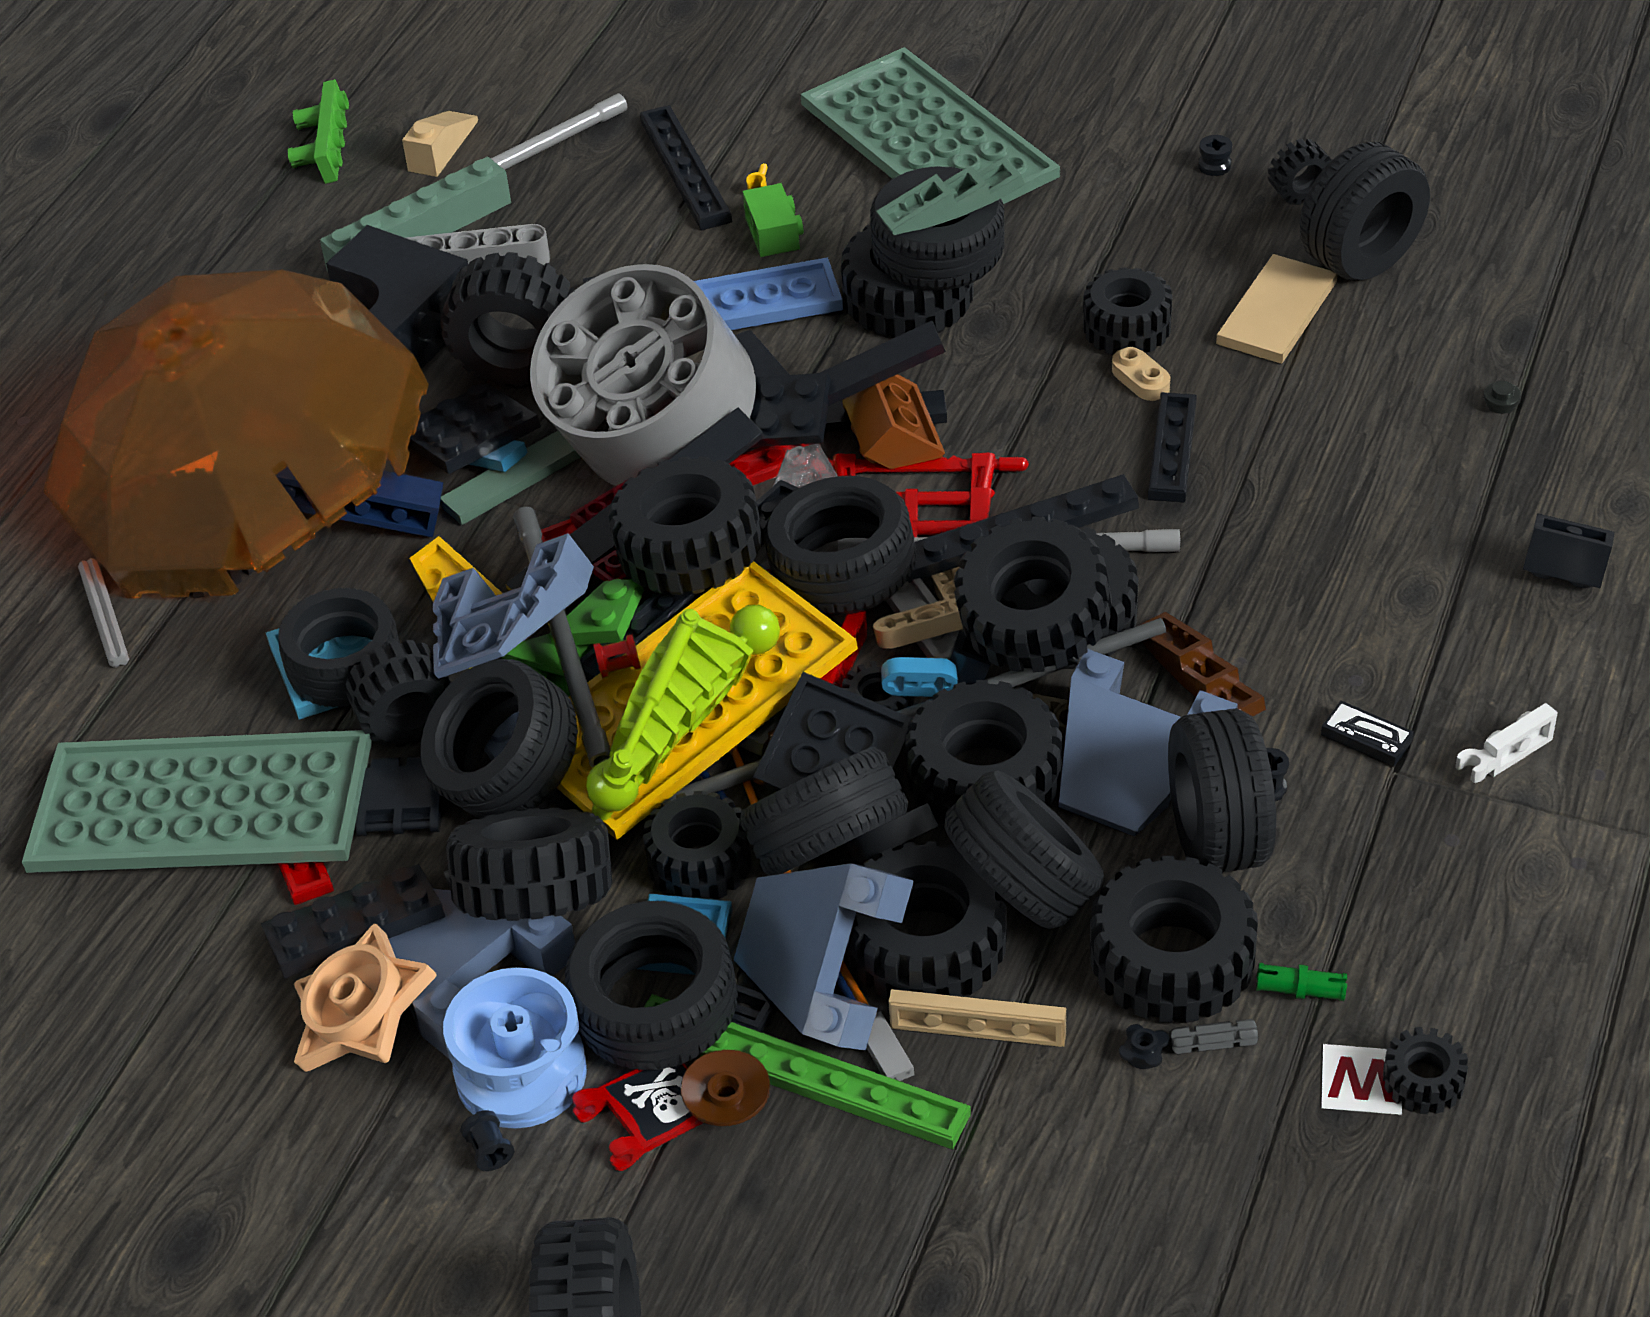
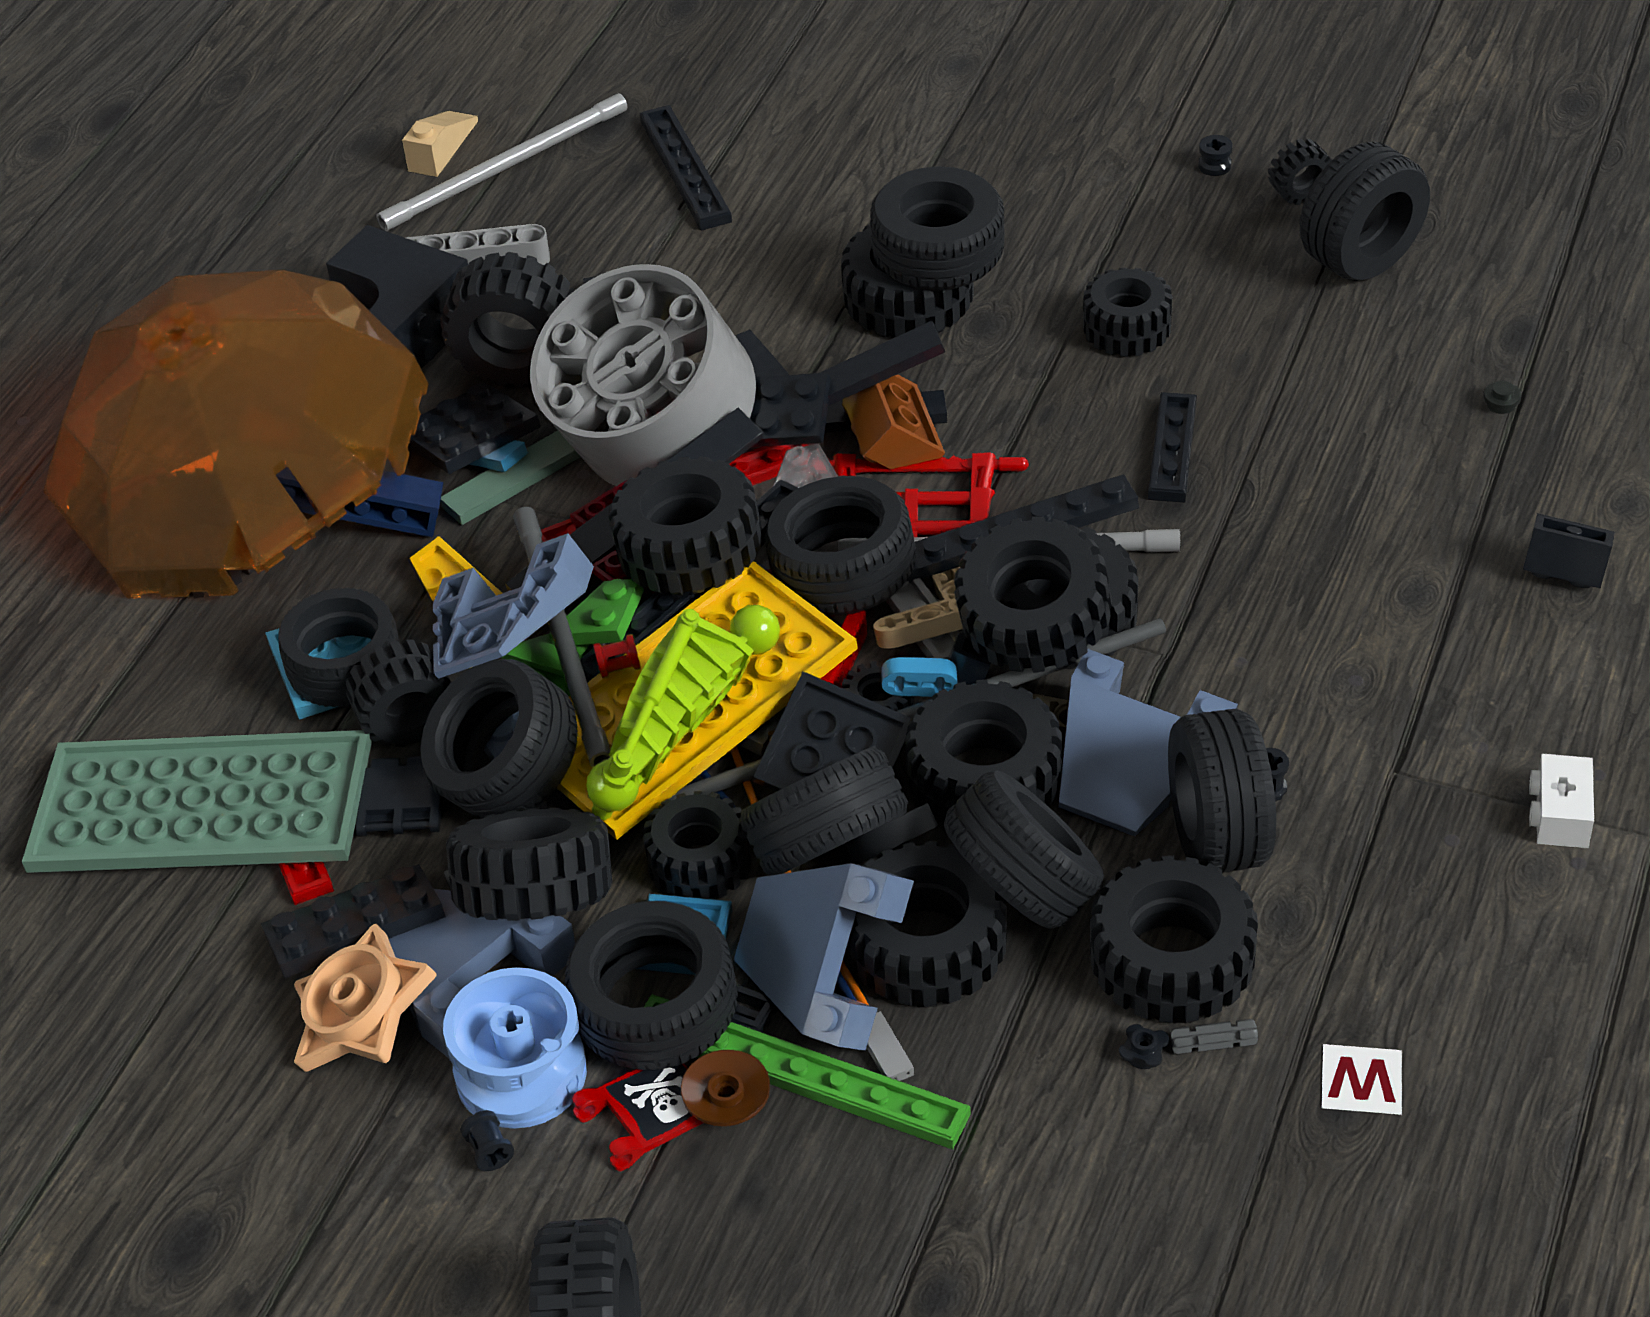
(103, 613): light grey axle -> none
(331, 121): bright green plate -> none
(434, 208): sand green brick -> none
(758, 178): yellow hand -> none
(772, 219): bright green brick -> none
(774, 293): medium blue plate -> none
(915, 119): sand green plate -> none
(941, 201): sand green slope -> none
(977, 1018): tan tile -> none
(1140, 373): tan plate -> none
(1196, 667): reddish brown slope -> none
(1276, 308): tan tile -> none
(1301, 981): green pin -> none
(1367, 733): tile -> none
(1430, 1050): black tyre -> none
(1511, 744): white plate -> none
(1563, 800): none -> white brick

